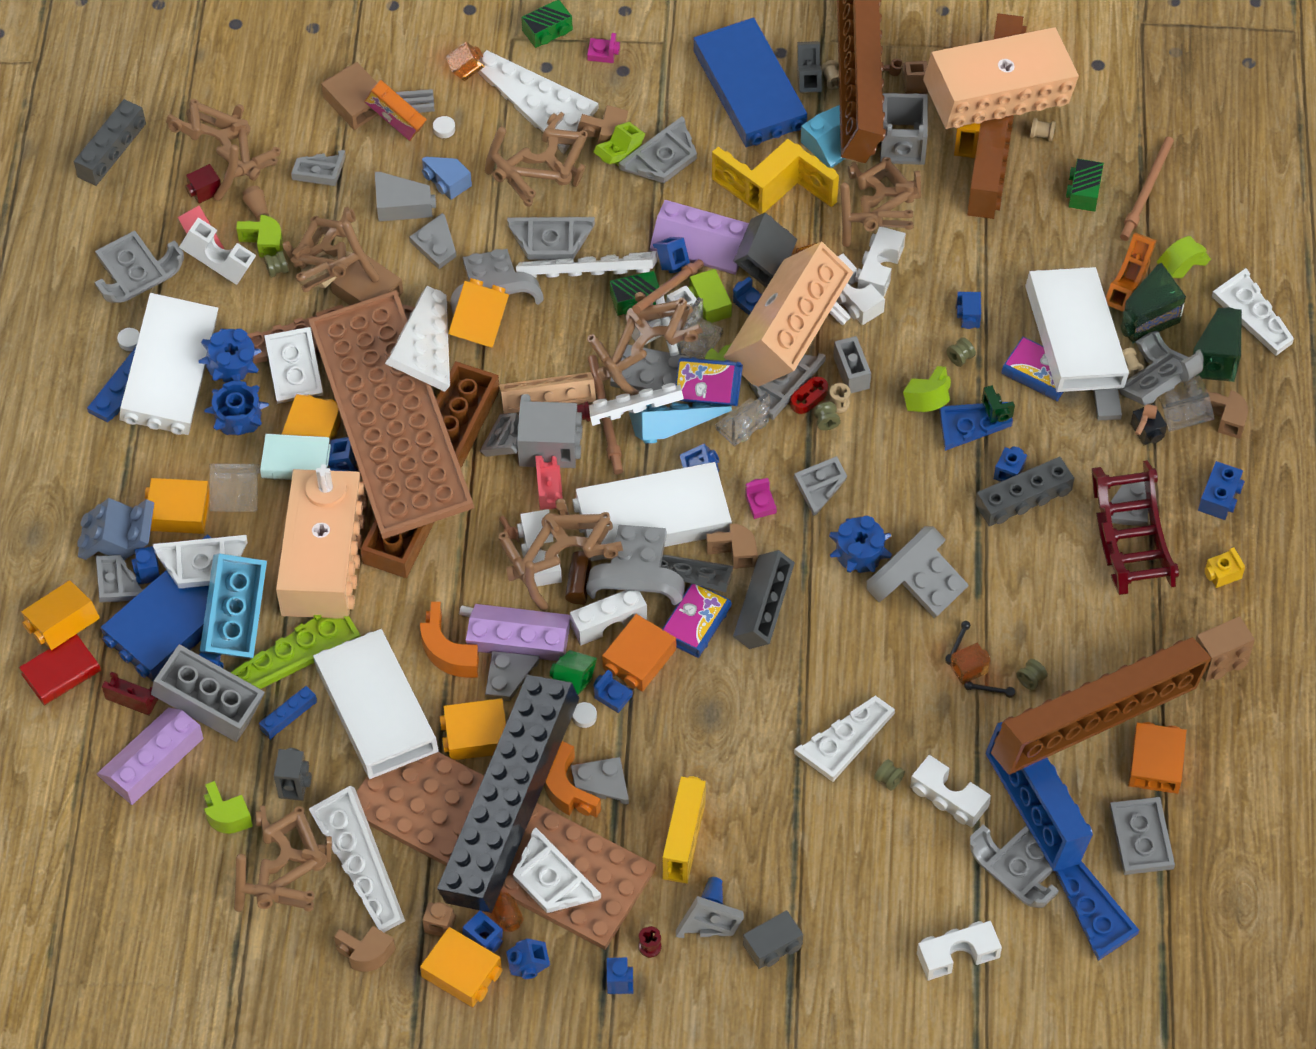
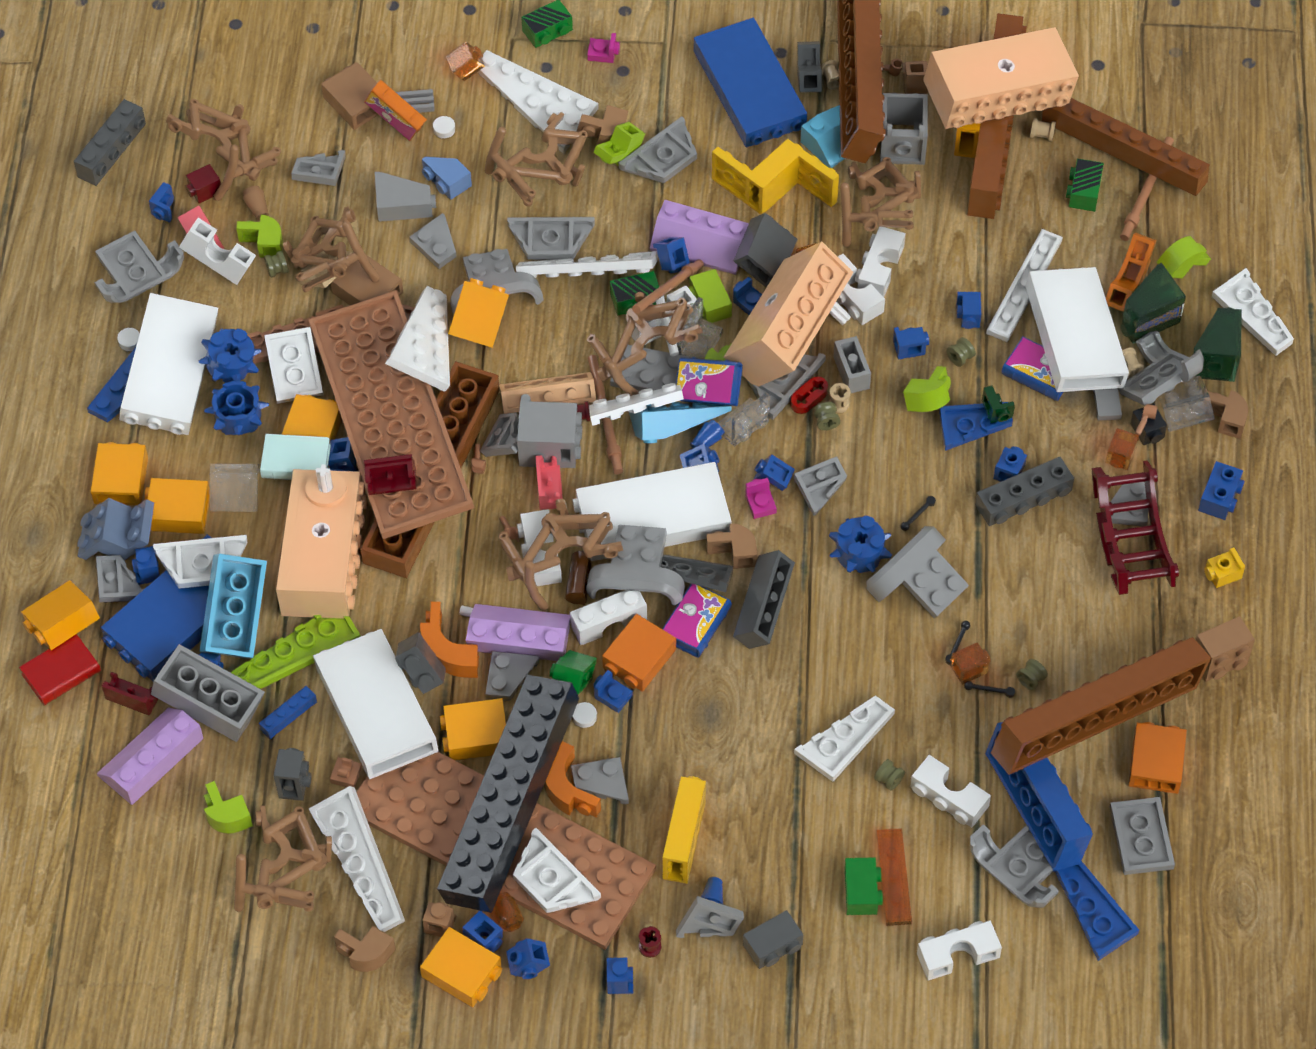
(119, 473): none -> light orange brick
(161, 203): none -> blue bracket
(346, 772): none -> nougat tile
(390, 474): none -> dark red hinge
(420, 663): none -> dark grey brick
(478, 465): none -> nougat hand
(709, 434): none -> blue cone
(775, 470): none -> blue bracket
(861, 886): none -> green brick
(894, 877): none -> clear orange tile
(910, 342): none -> blue brick
(930, 501): none -> black hinge
(1017, 297): none -> white tile
(1122, 449): none -> clear orange brick
(1129, 145): none -> dark orange brick

